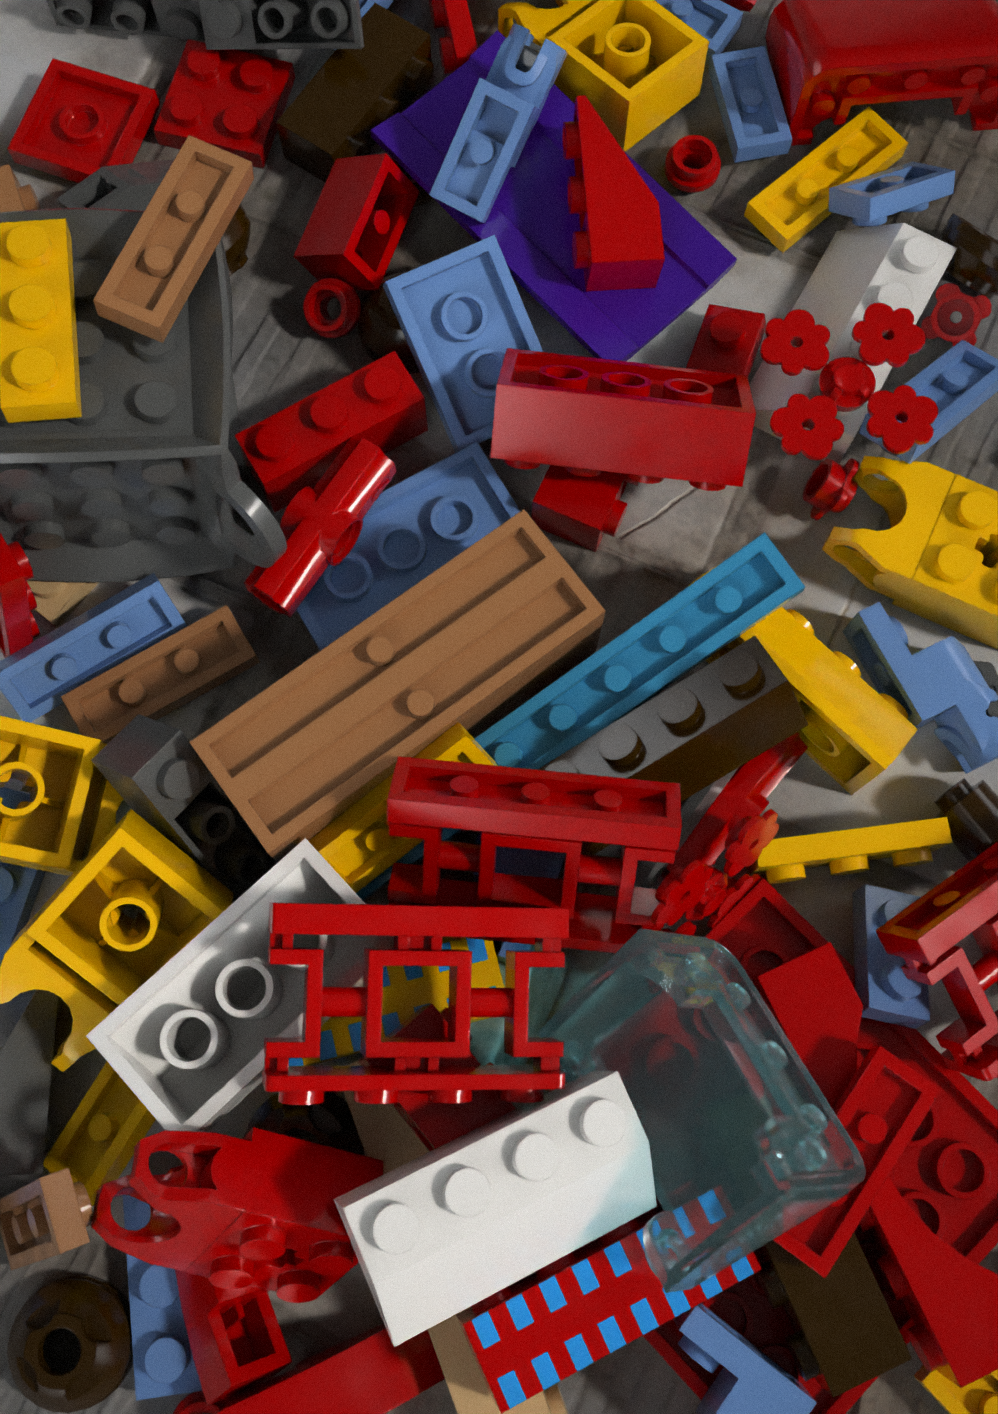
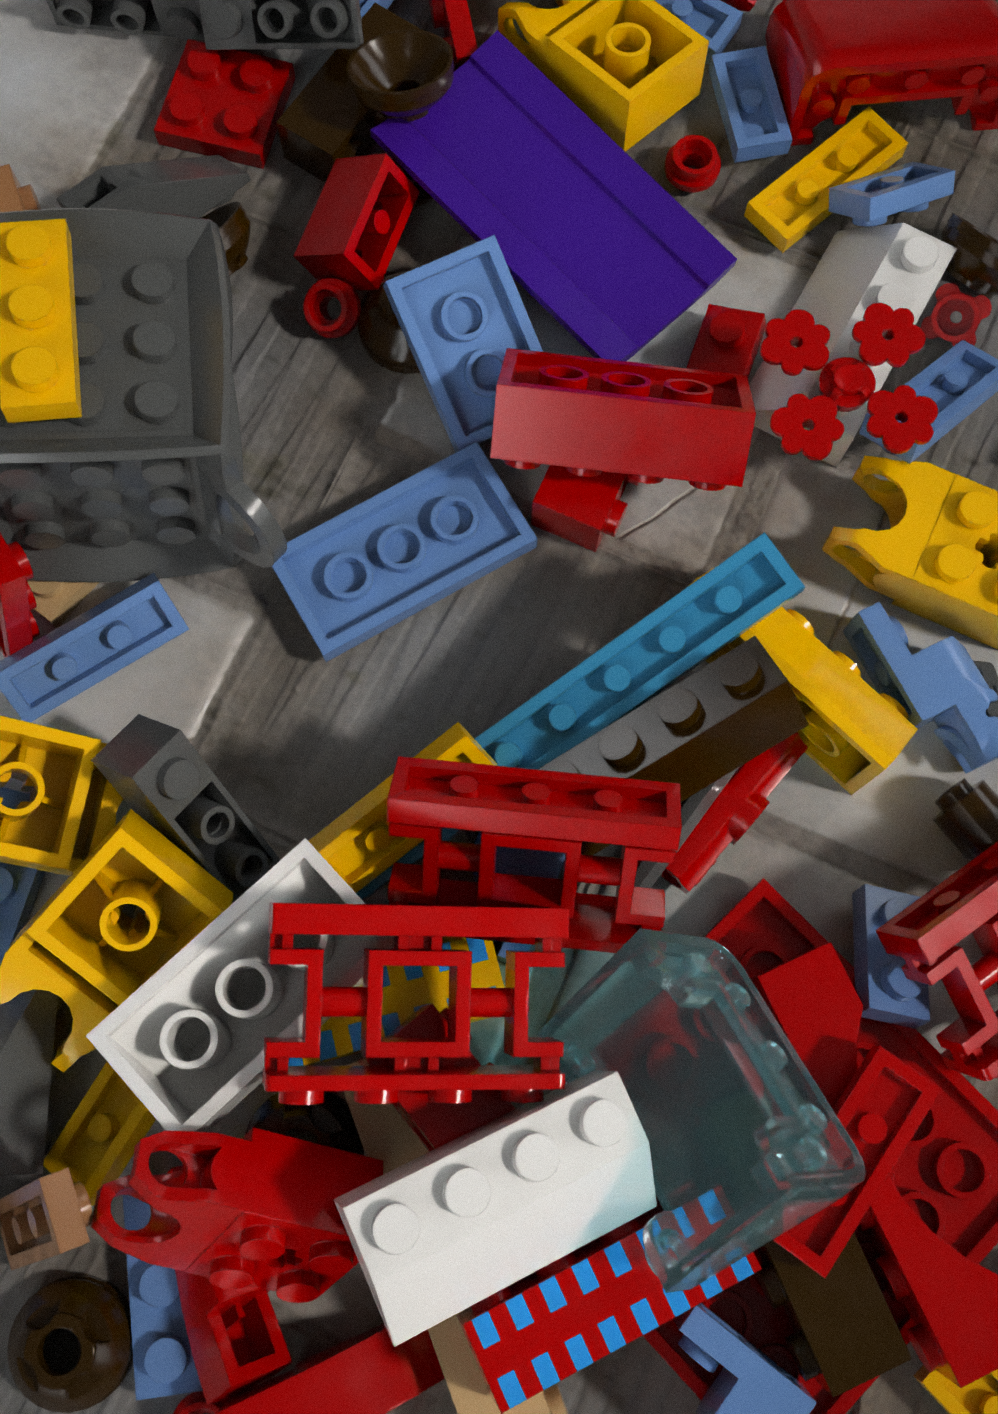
(82, 122): red plate -> none
(162, 676): medium nougat plate -> none
(174, 239): medium nougat plate -> none
(305, 438): red brick -> none
(323, 525): red piece -> none
(401, 73): none -> dark brown piece
(442, 653): medium nougat brick -> none
(497, 123): medium blue plate -> none
(617, 211): red slope -> none
(705, 889): red plant -> none
(831, 487): red plate -> none
(851, 849): yellow plate -> none

